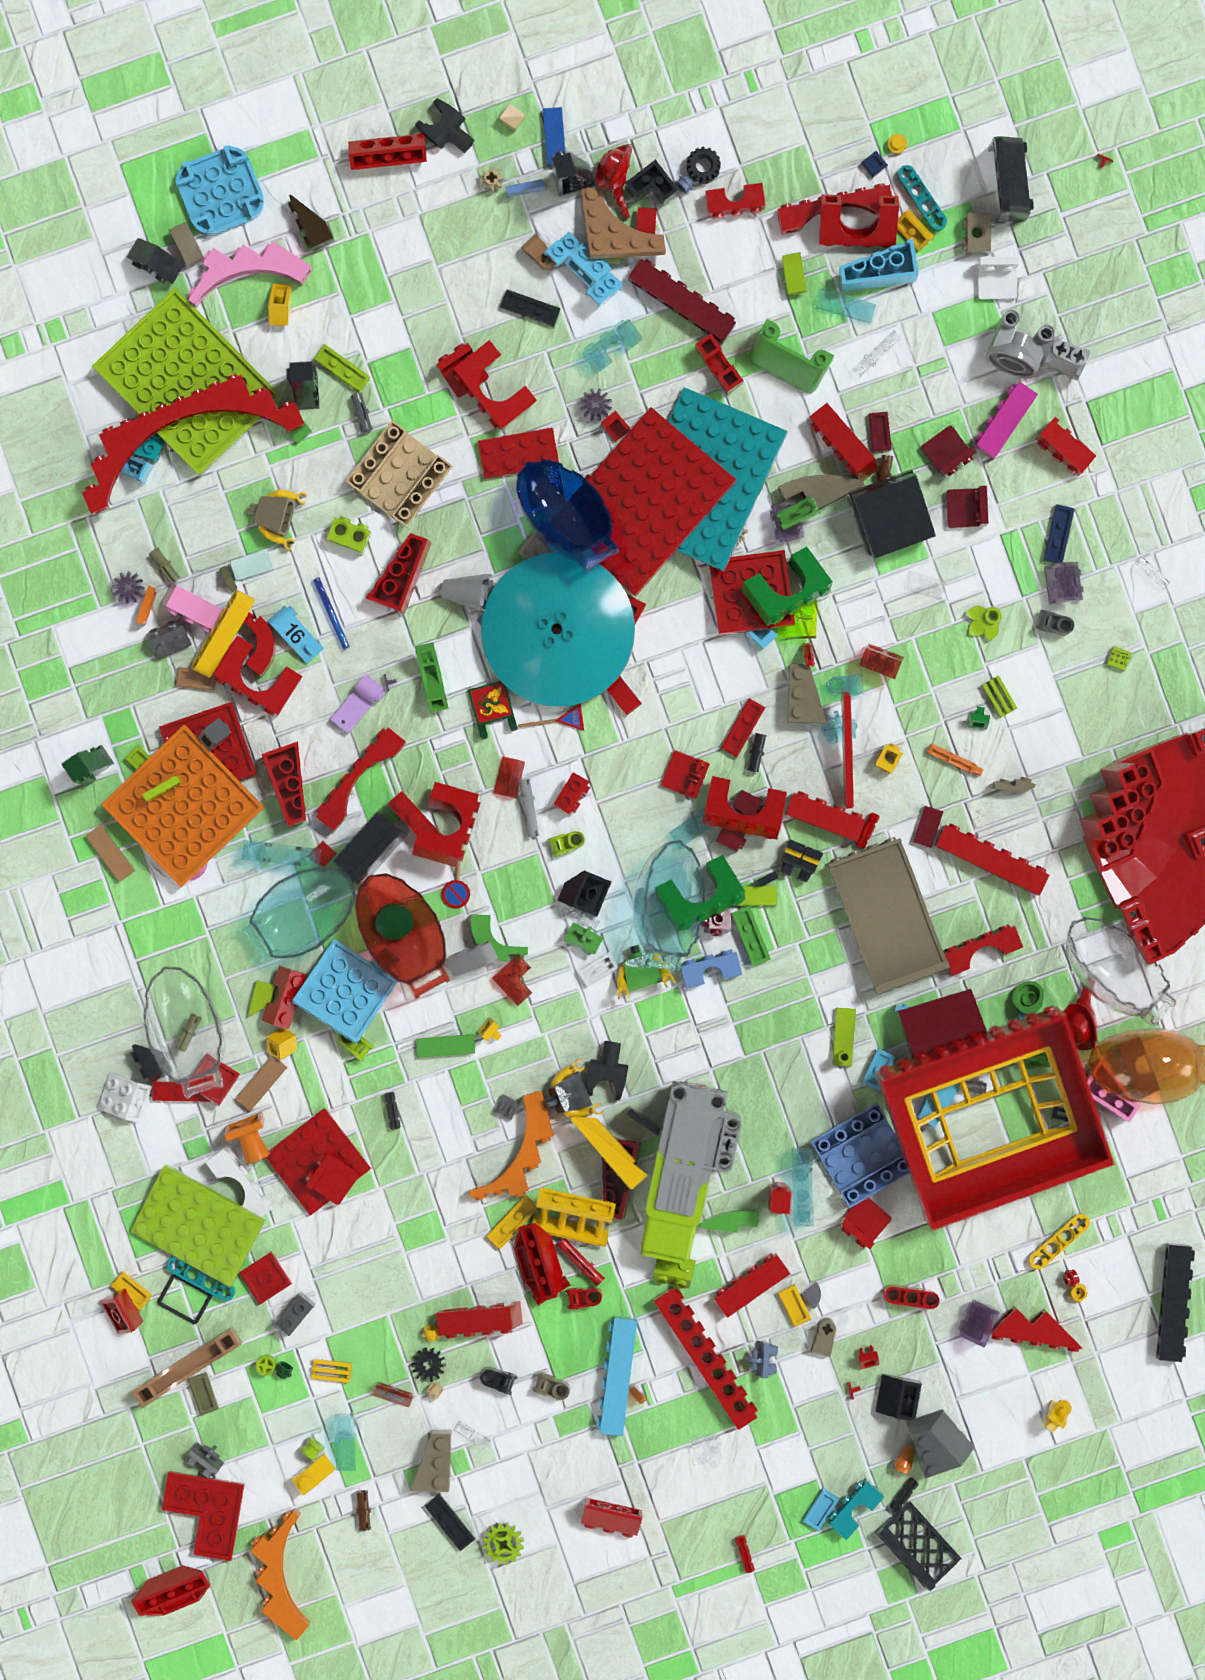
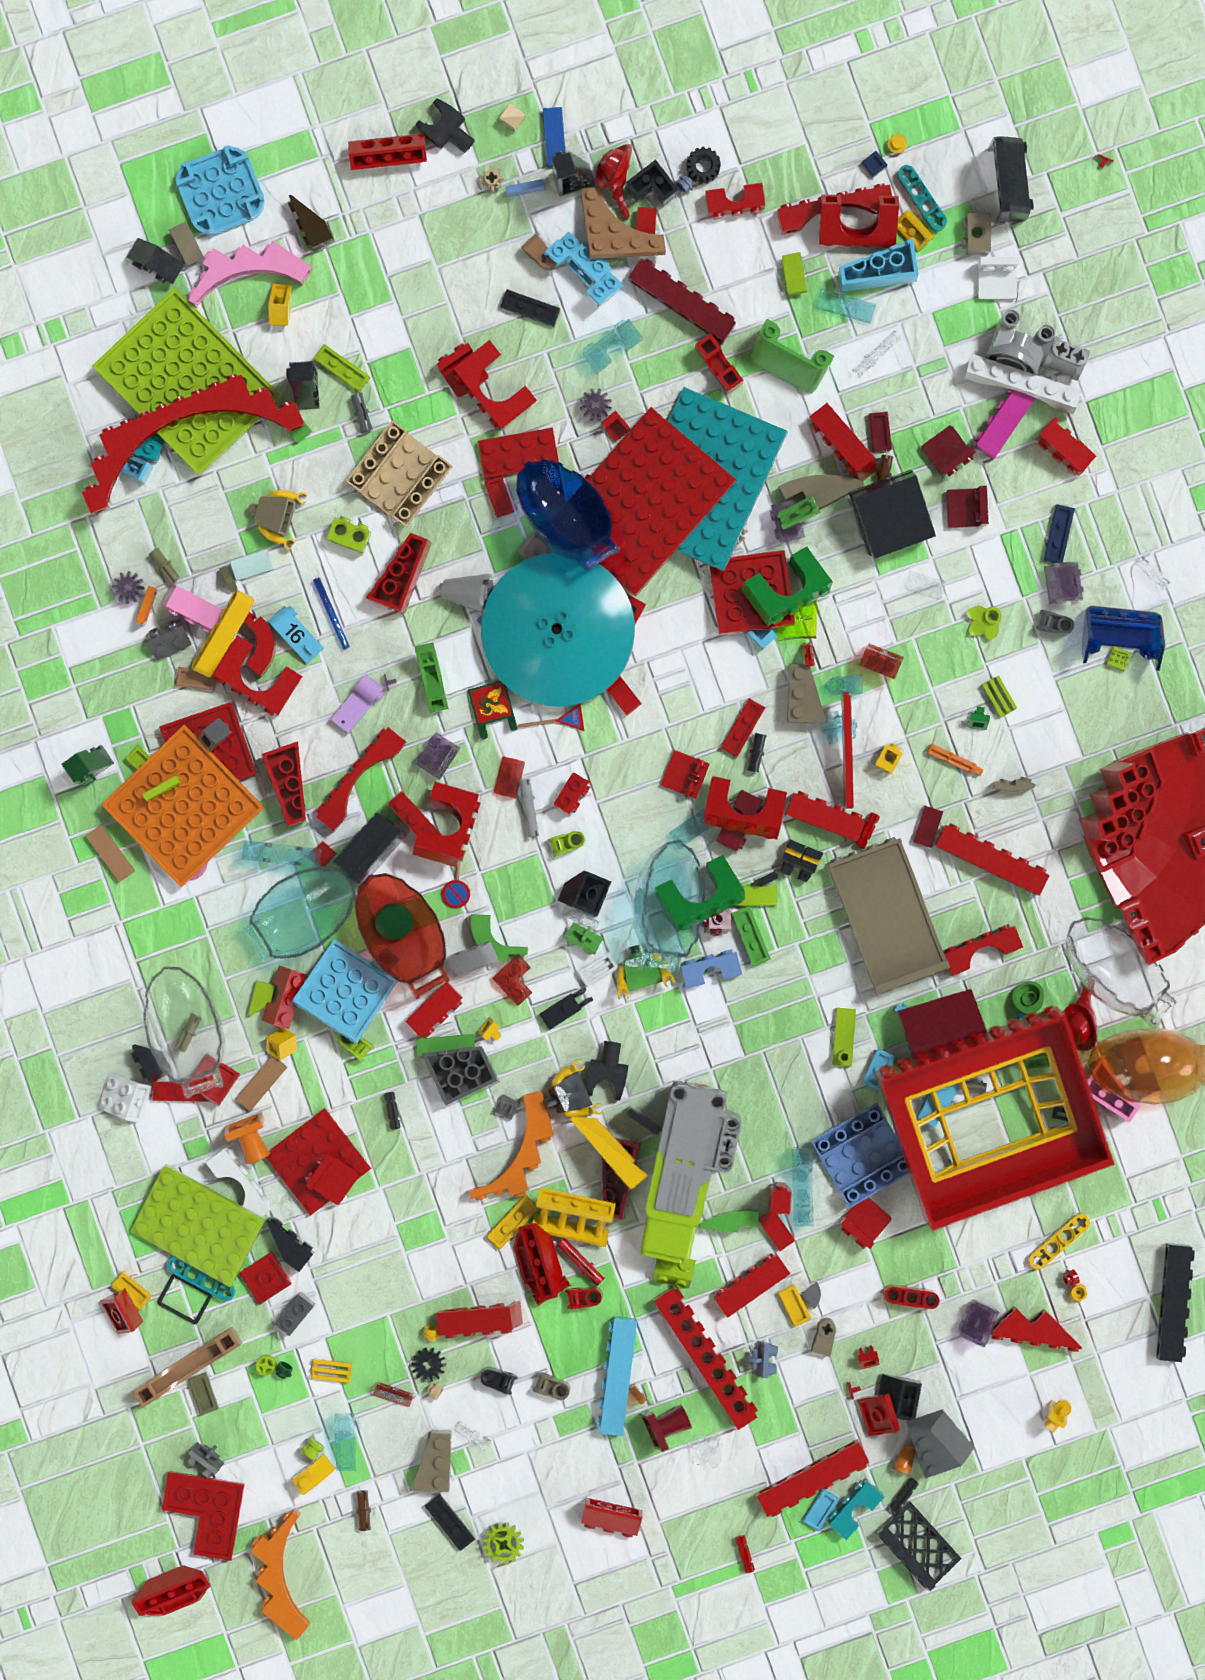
(291, 1249): none -> black slope
(434, 1010): none -> red brick
(437, 755): none -> clear purple bracket
(460, 1072): none -> dark grey wedge
(499, 496): none -> red tile
(564, 1009): none -> black hinge
(665, 1425): none -> dark red plant
(776, 1230): none -> red tile
(812, 1478): none -> red brick
(878, 1414): none -> red tile
(997, 374): none -> white arch
(1123, 629): none -> clear blue windscreen

